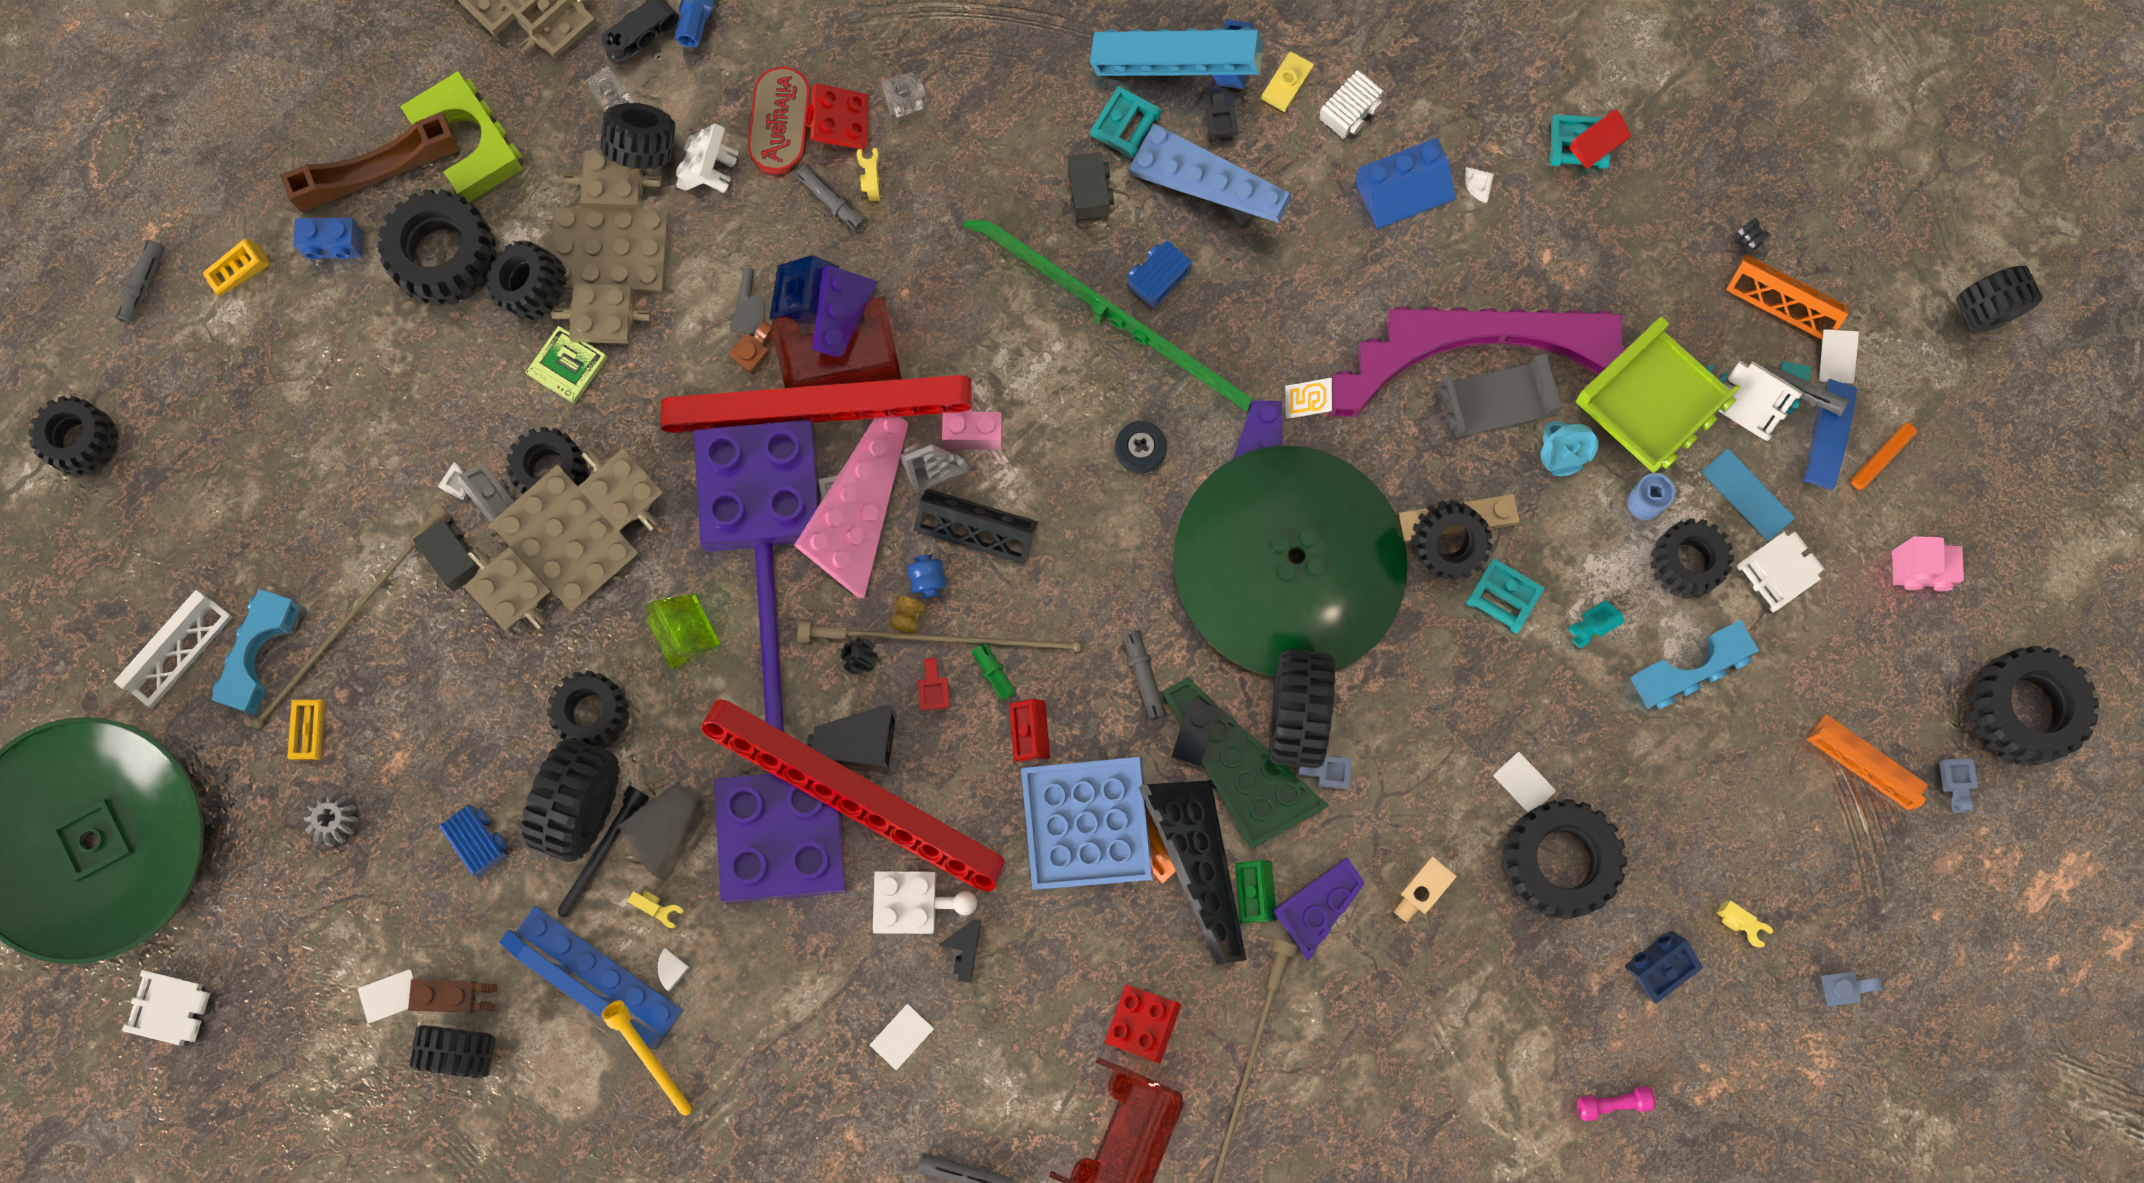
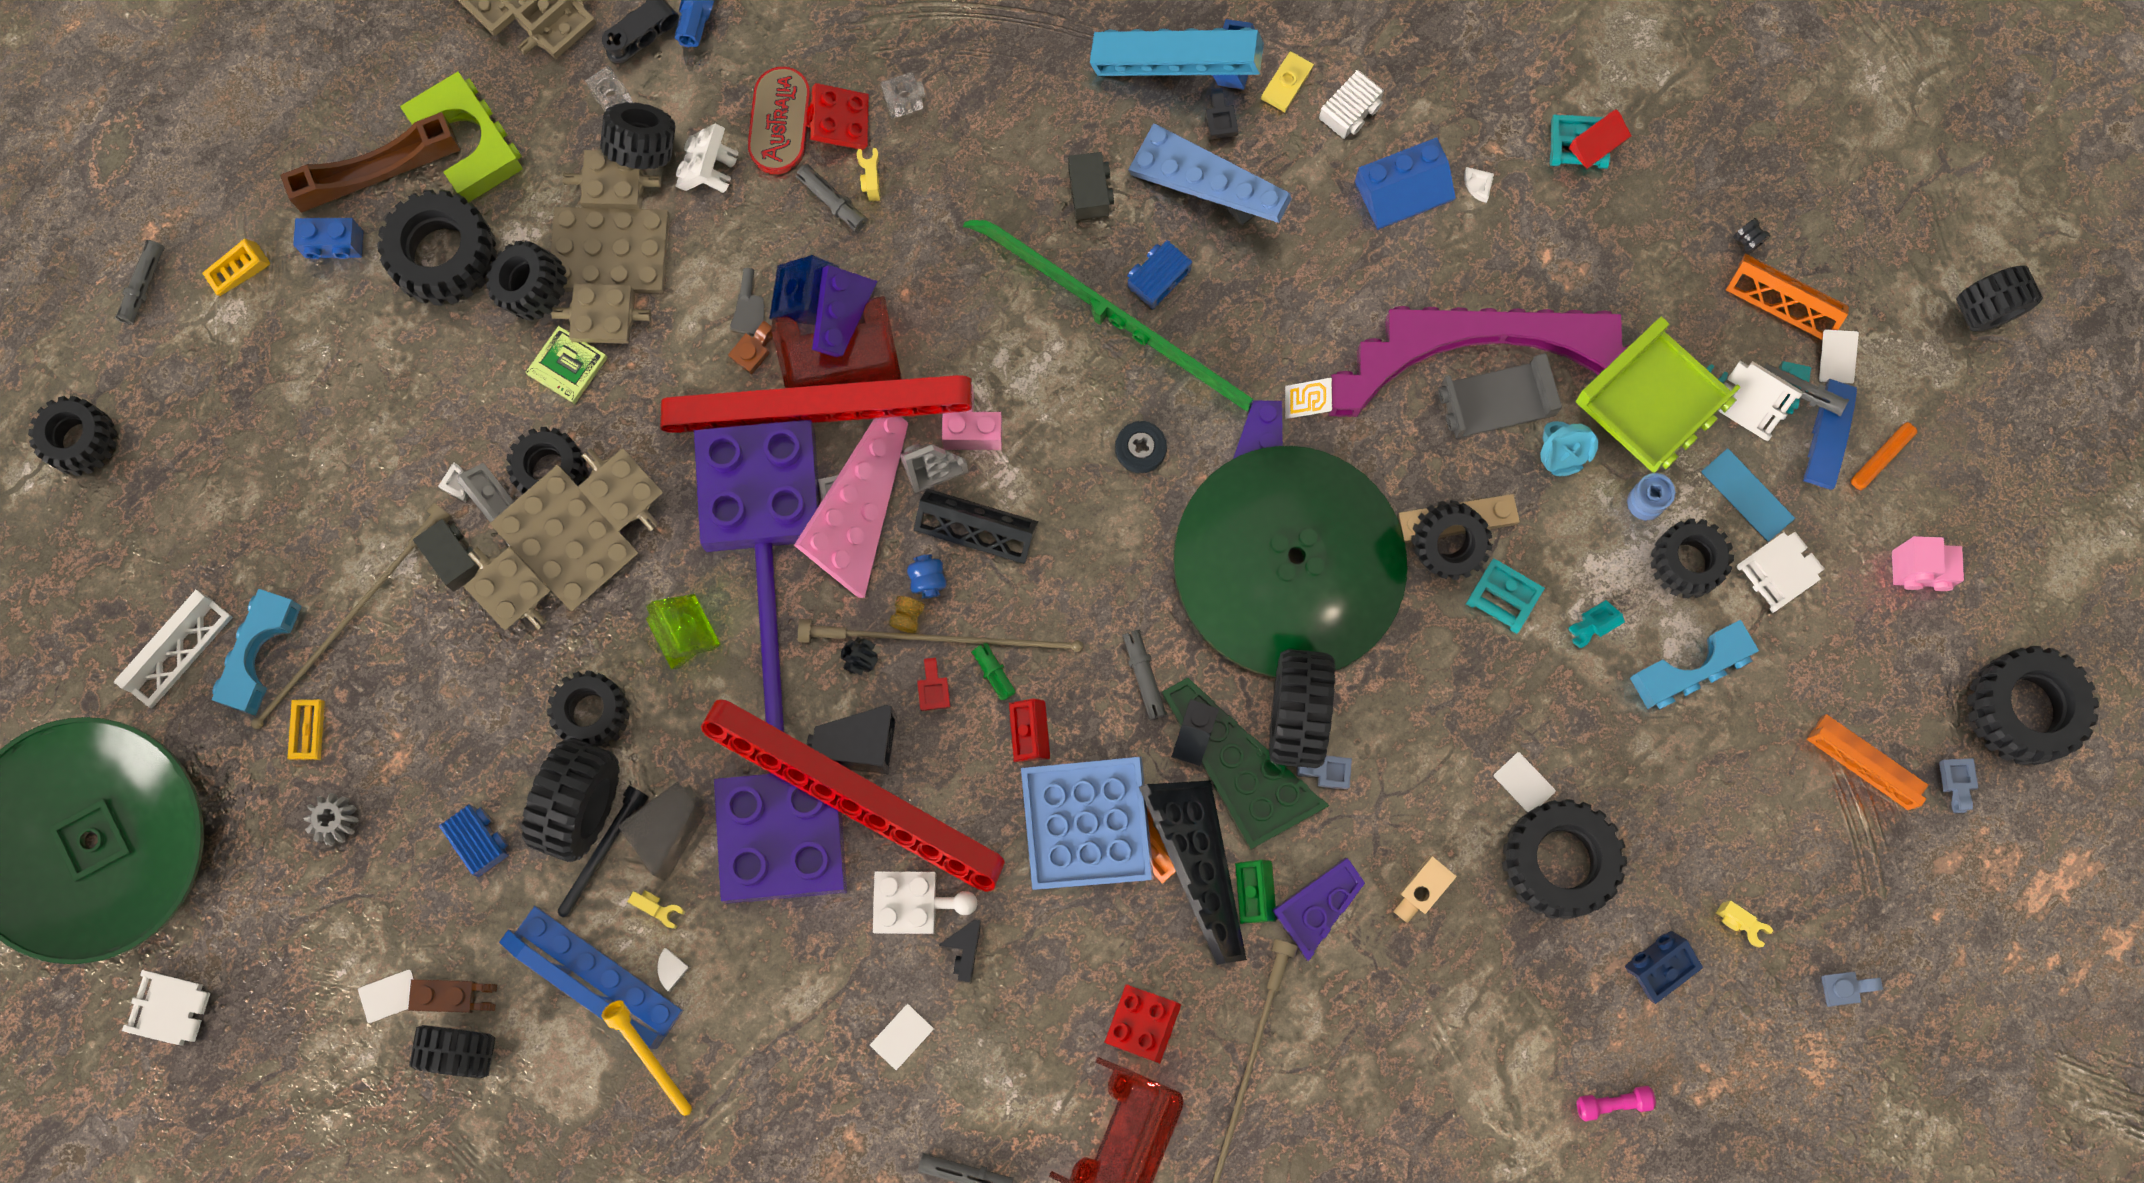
(1117, 117): teal plate -> none

